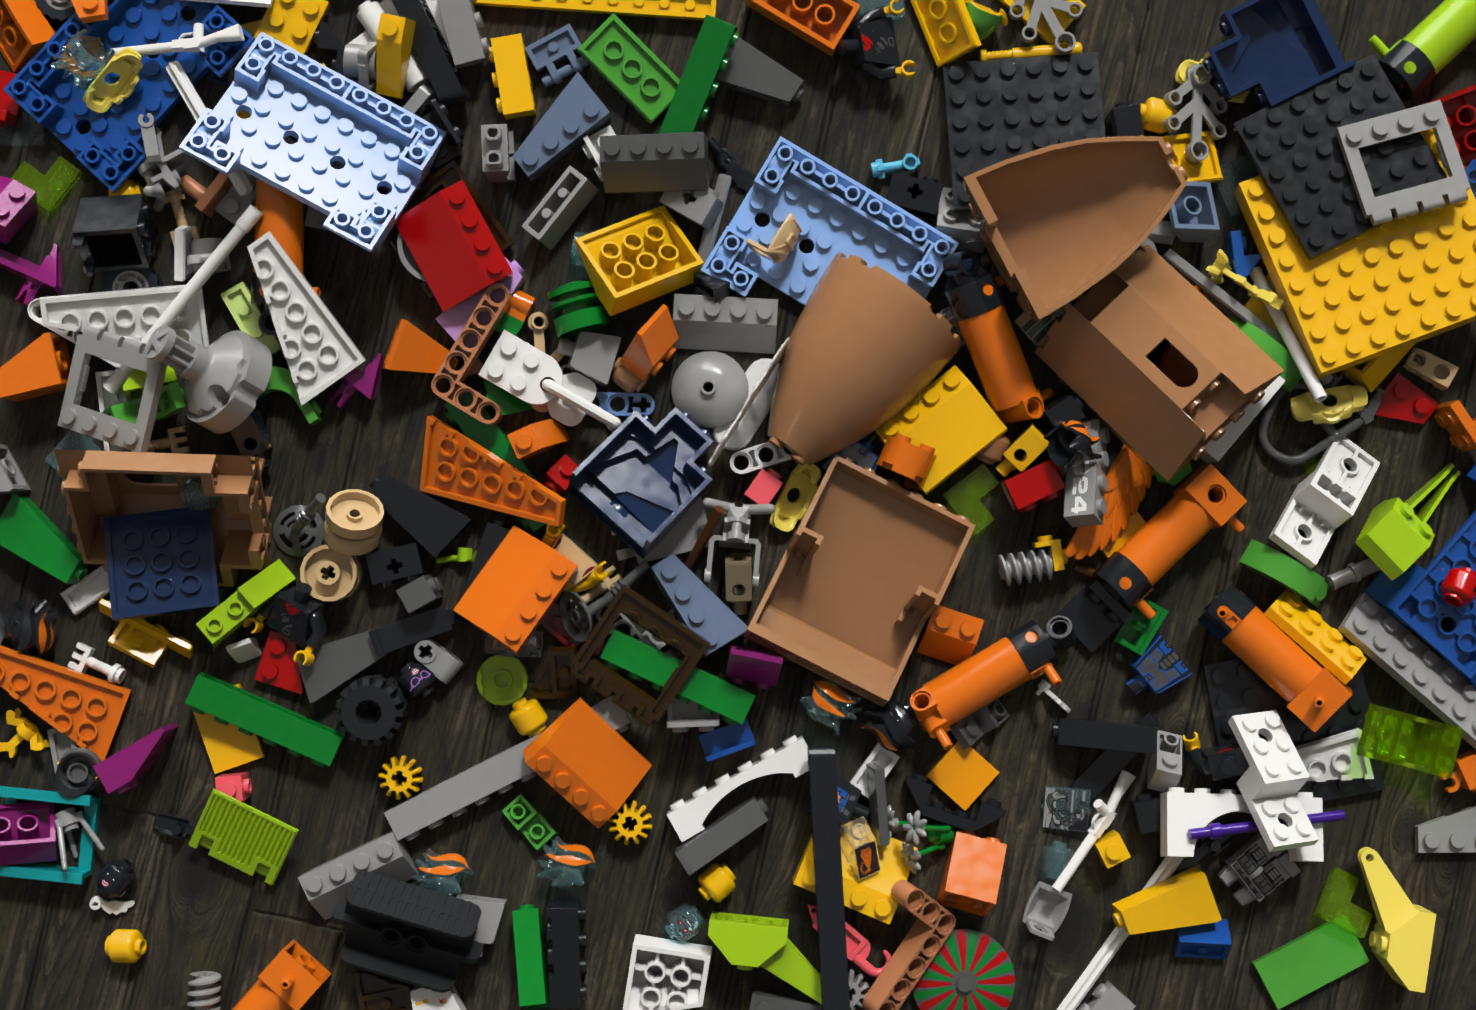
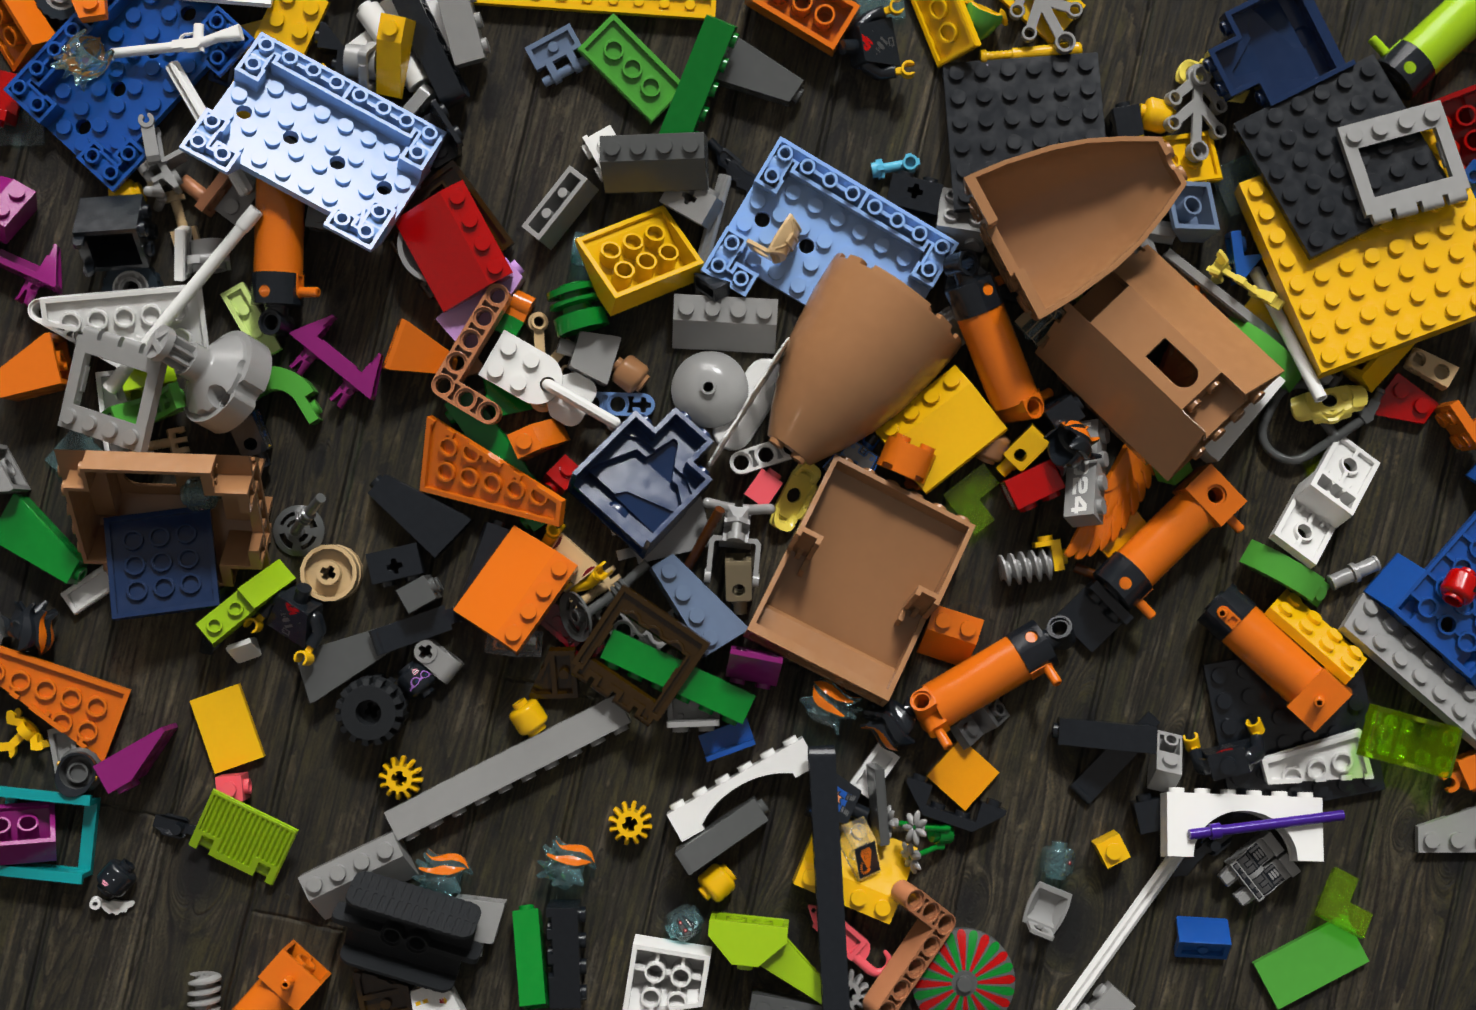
(53, 185): clear neon green tile -> none
(67, 822): light grey plant -> none
(101, 94): light yellow piece -> none
(115, 673): white hinge -> none
(125, 946): yellow head -> none
(143, 639): yellow bracket -> none
(264, 719): green brick -> none
(278, 665): red wing -> none
(307, 331): white wing -> none
(353, 522): tan wheel -> none
(463, 555): lime hand -> none
(496, 148): light grey hips -> none
(502, 679): lime tile -> none
(512, 77): yellow brick -> none
(530, 822): bright green slope -> none
(561, 129): sand blue wedge -> none
(587, 762): orange slope -> none
(651, 345): orange slope -> none
(972, 873): orange slope -> none
(1045, 686): white piece -> none
(1066, 808): piece -> none
(1101, 821): white piece -> none
(1140, 631): green hinge -> none
(1157, 668): torso -> none
(1169, 904): yellow slope -> none
(1273, 780): white bracket -> none
(1397, 536): lime slope -> none
(1402, 929): light yellow slope -> none

